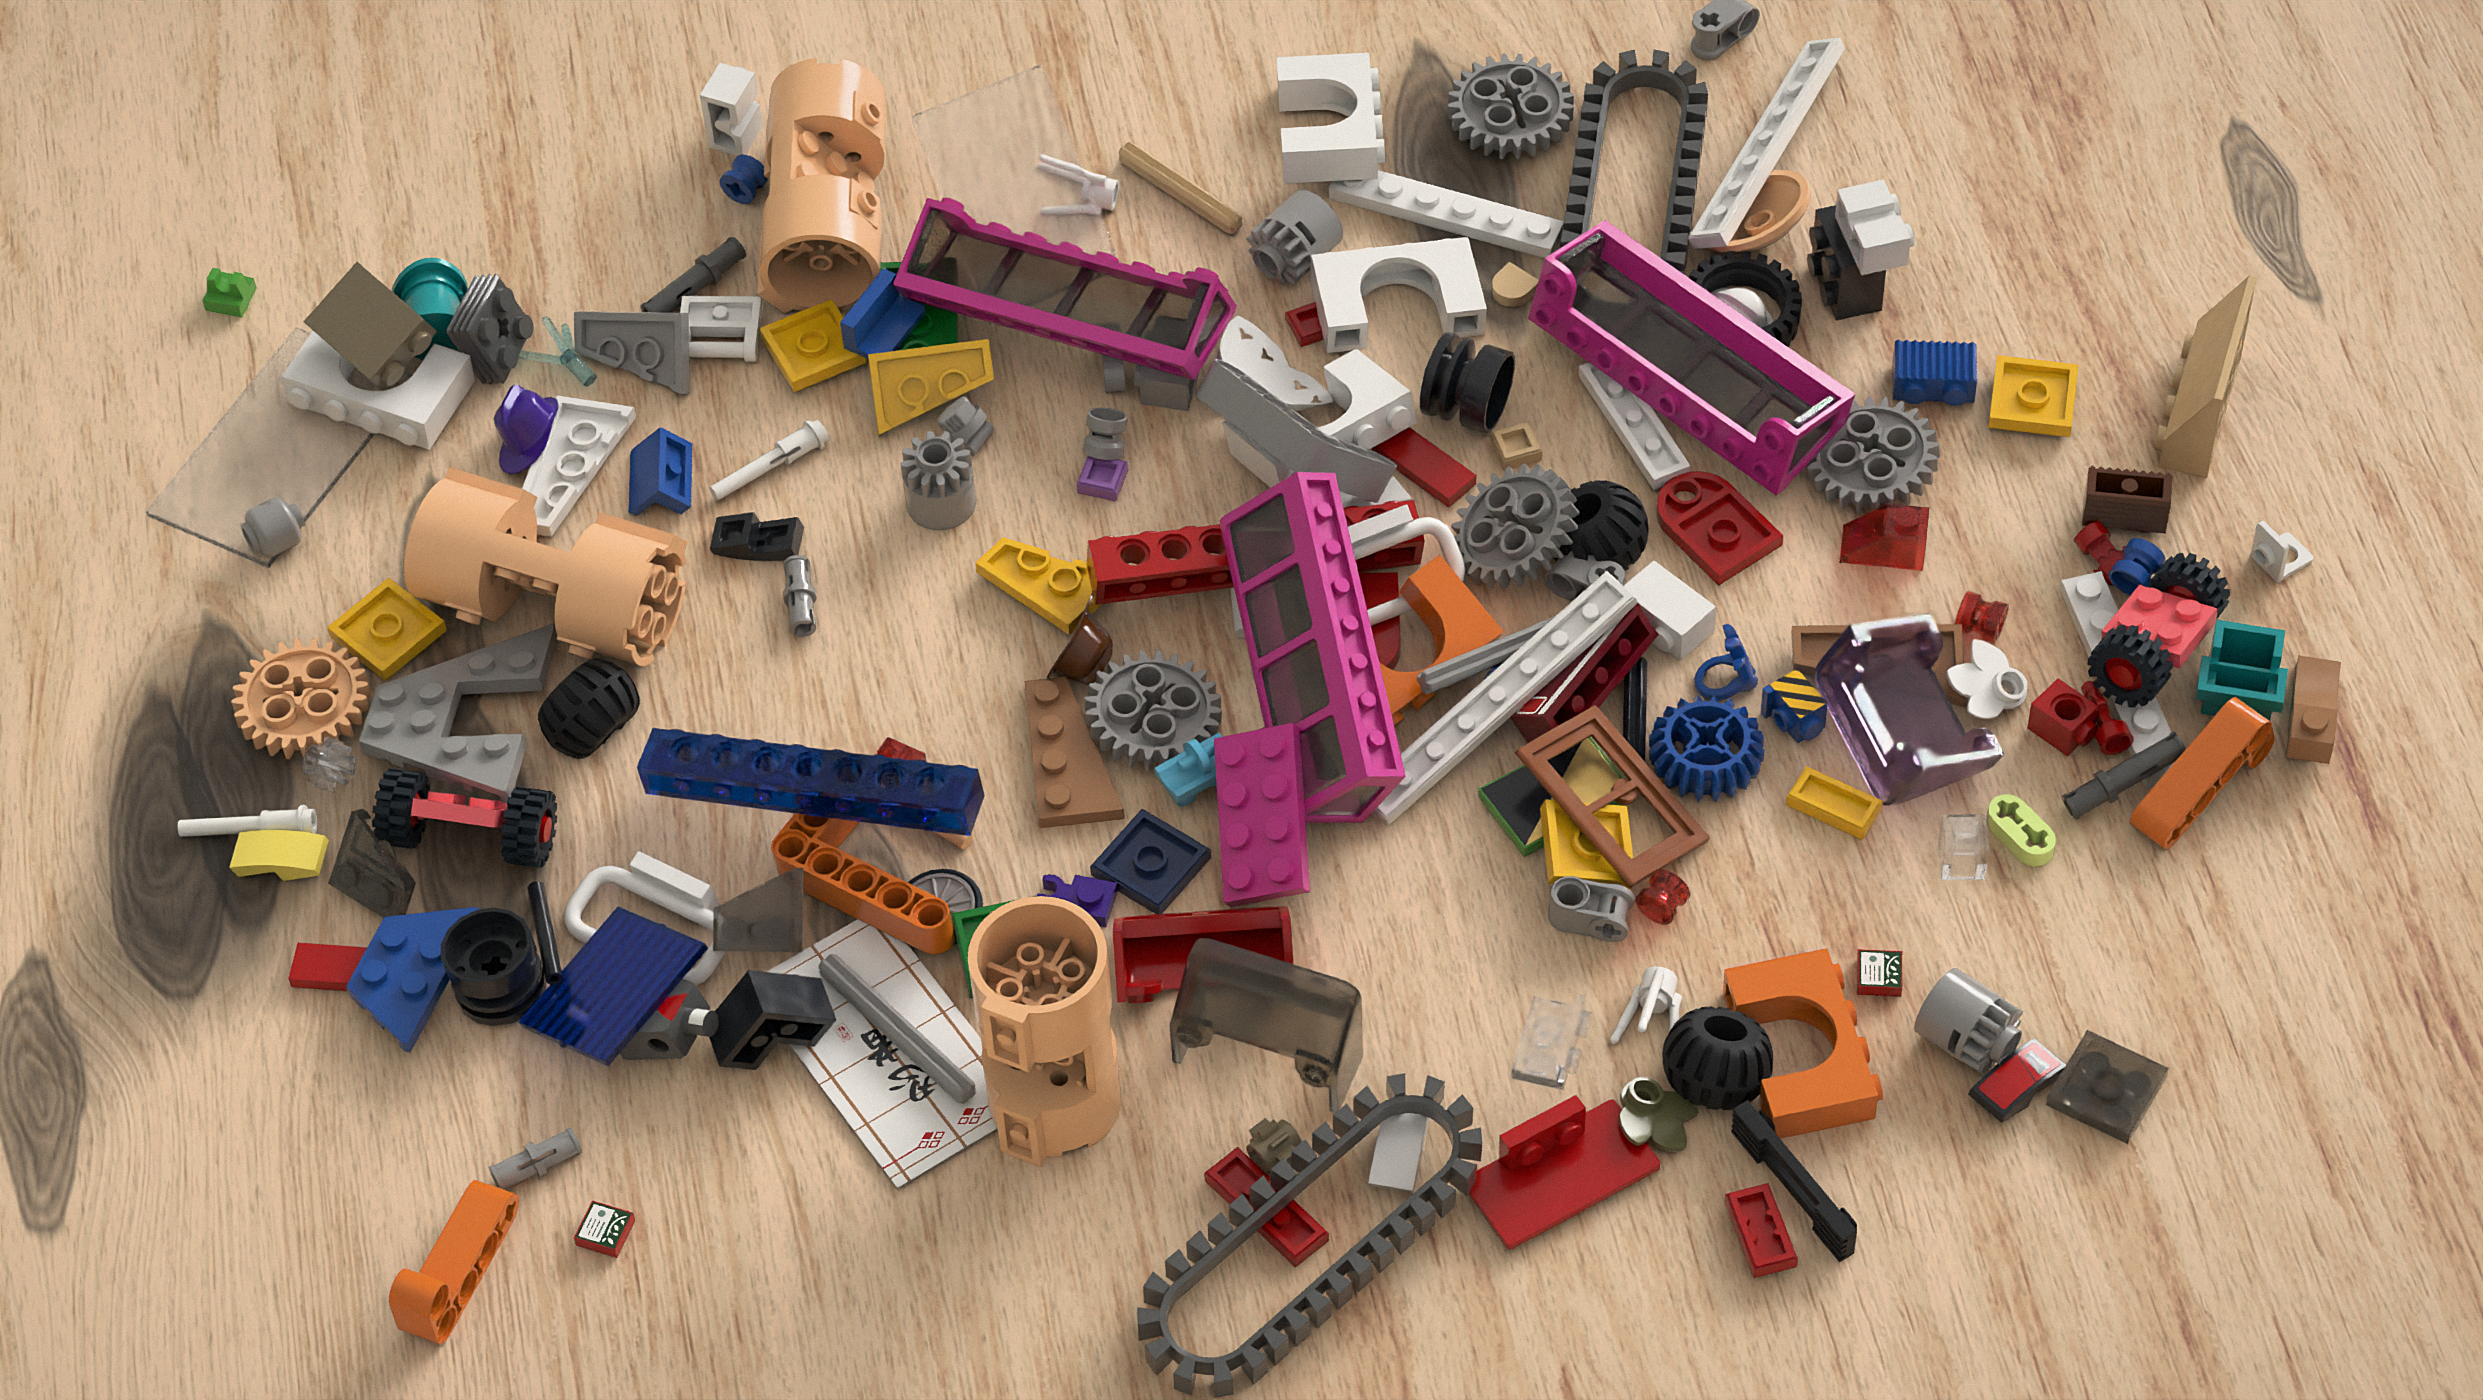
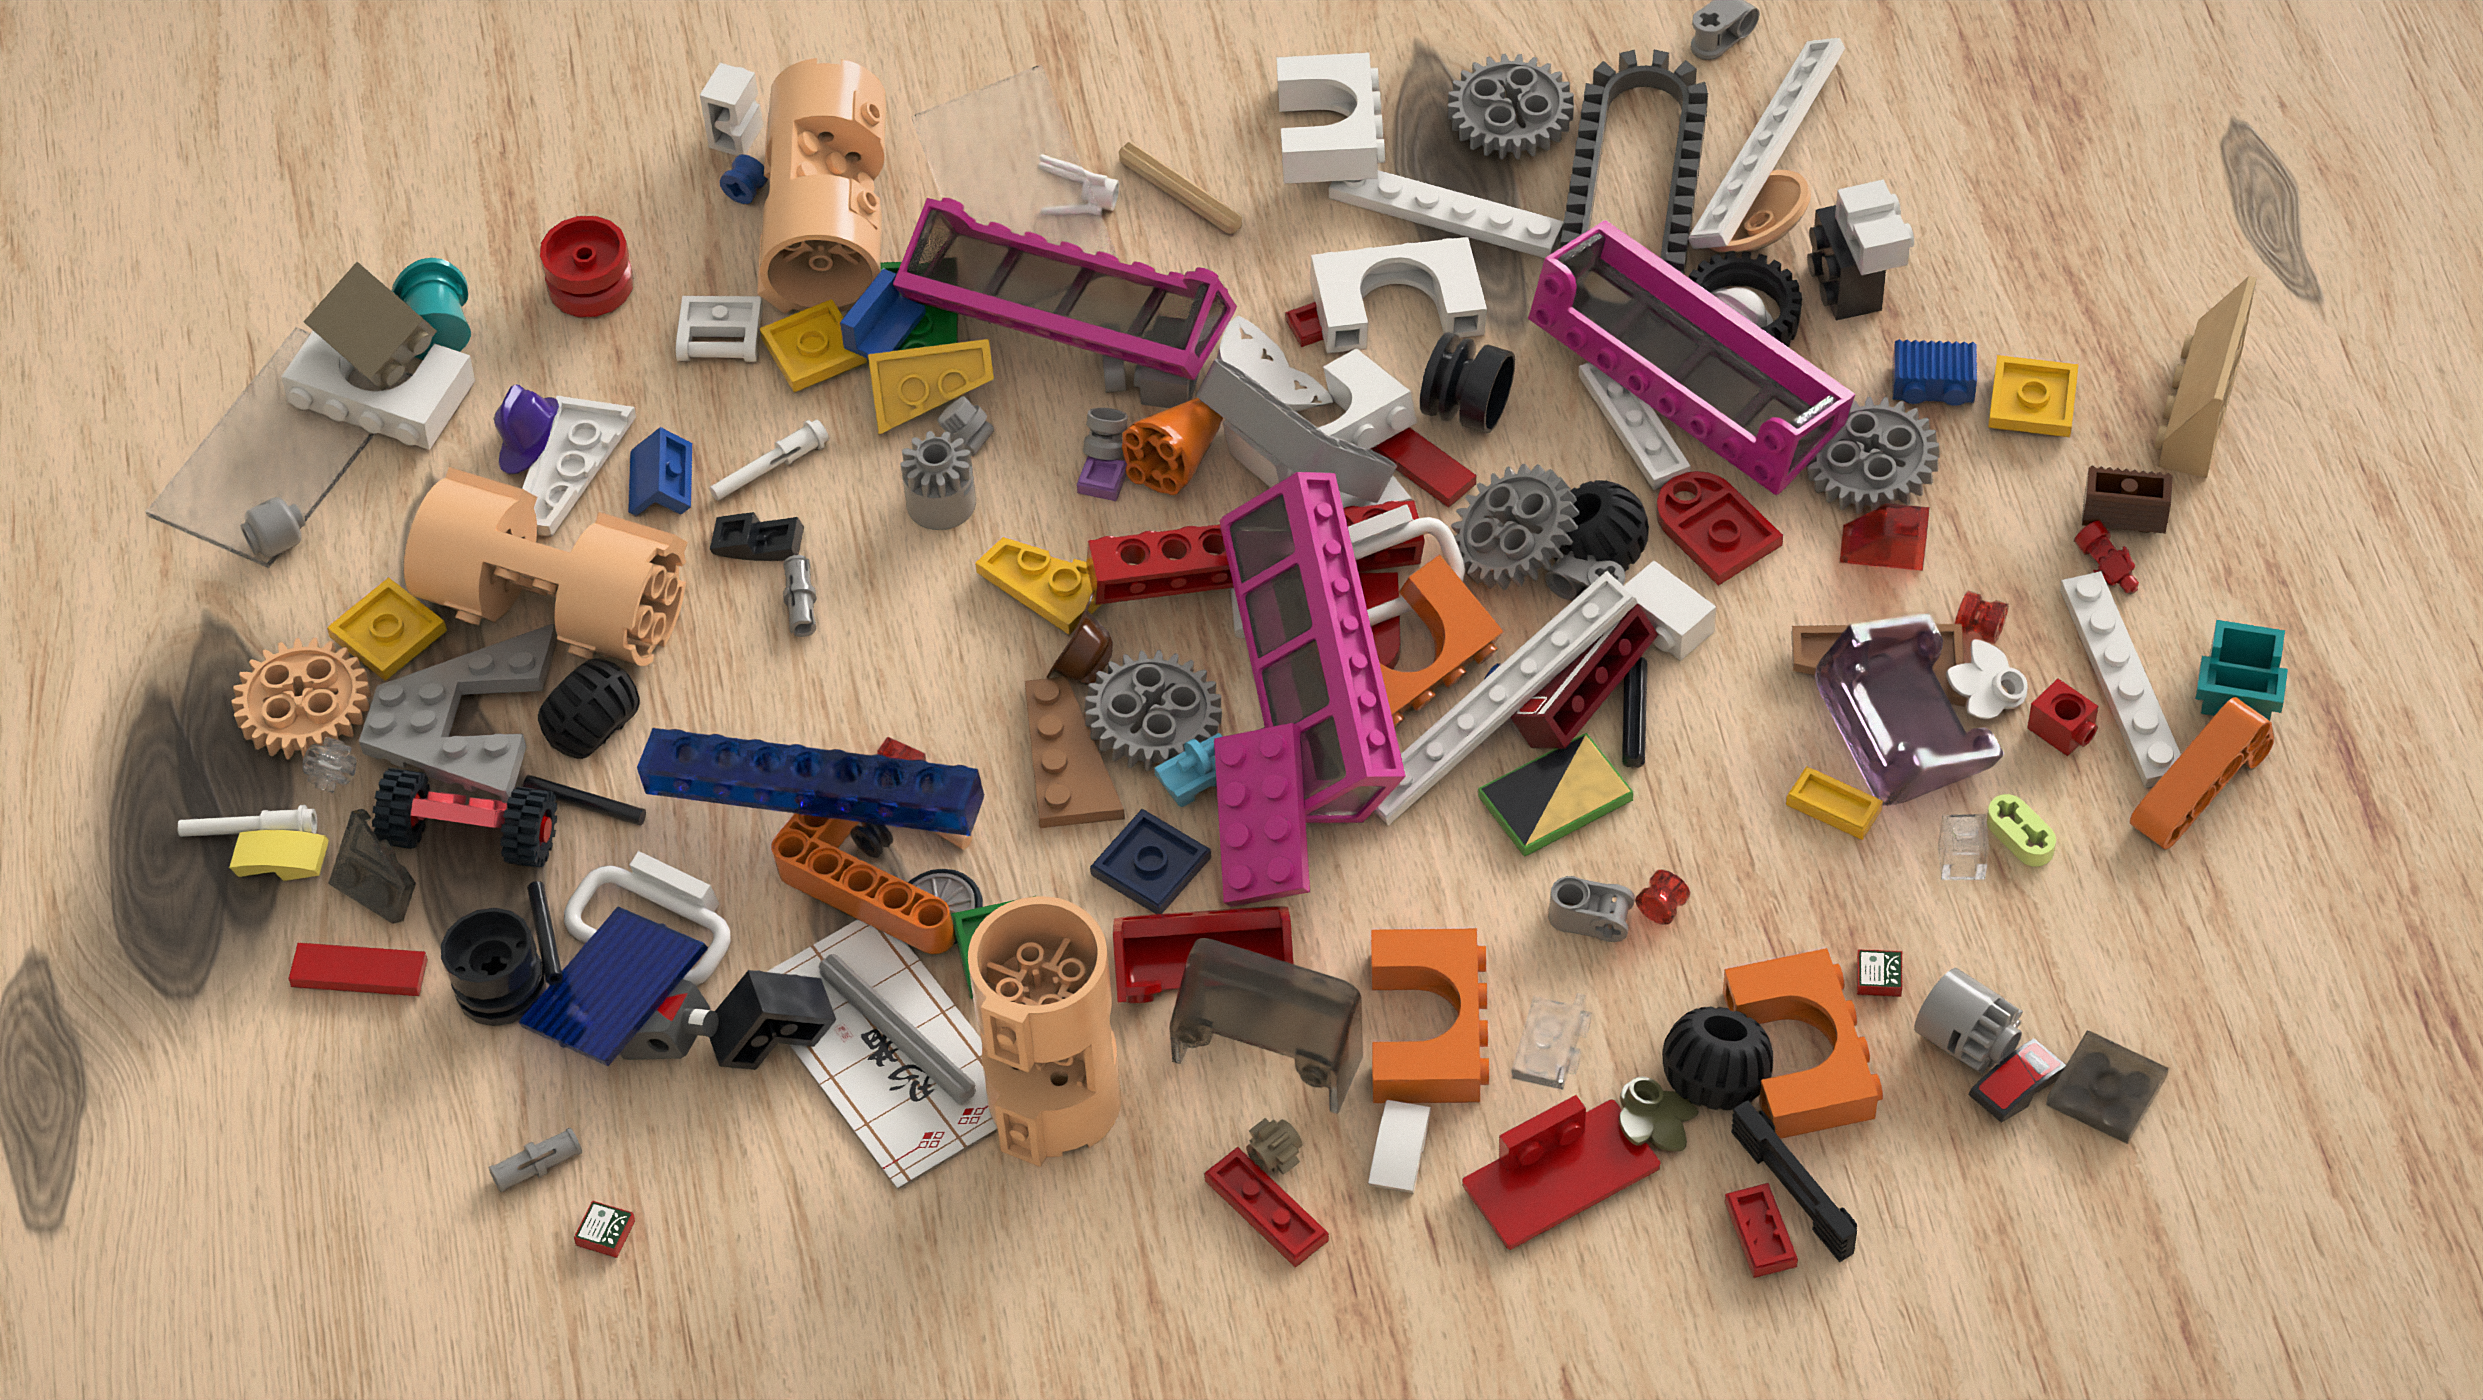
(228, 292): bright green tile -> none
(404, 972): blue wing -> none
(436, 1296): orange beam -> none
(490, 328): dark grey brick -> none
(568, 357): clear light blue plant -> none
(586, 266): none -> red wheel
(588, 800): none -> black bar
(640, 342): light grey wing -> none
(705, 271): dark grey pin -> none
(763, 917): clear smoke wing -> none
(871, 838): none -> black bush
(1089, 893): dark purple plate -> none
(1169, 445): none -> orange cone
(1292, 234): light grey gear -> none
(1338, 1288): dark grey piece -> none
(1449, 1065): none -> orange arch
(1475, 660): light grey axle -> none
(1513, 286): tan tile -> none
(1516, 445): tan tile -> none
(1570, 851): yellow plate -> none
(1641, 778): dark orange door -> none
(1654, 995): white plant -> none
(1707, 763): blue gear -> none
(1738, 659): blue piece -> none
(1795, 706): brick -> none
(2112, 734): red piece -> none
(2123, 776): dark grey pin -> none
(2139, 563): blue wheel -> none
(2158, 629): plate -> none
(2272, 550): white bracket -> none
(2313, 710): medium nougat slope -> none

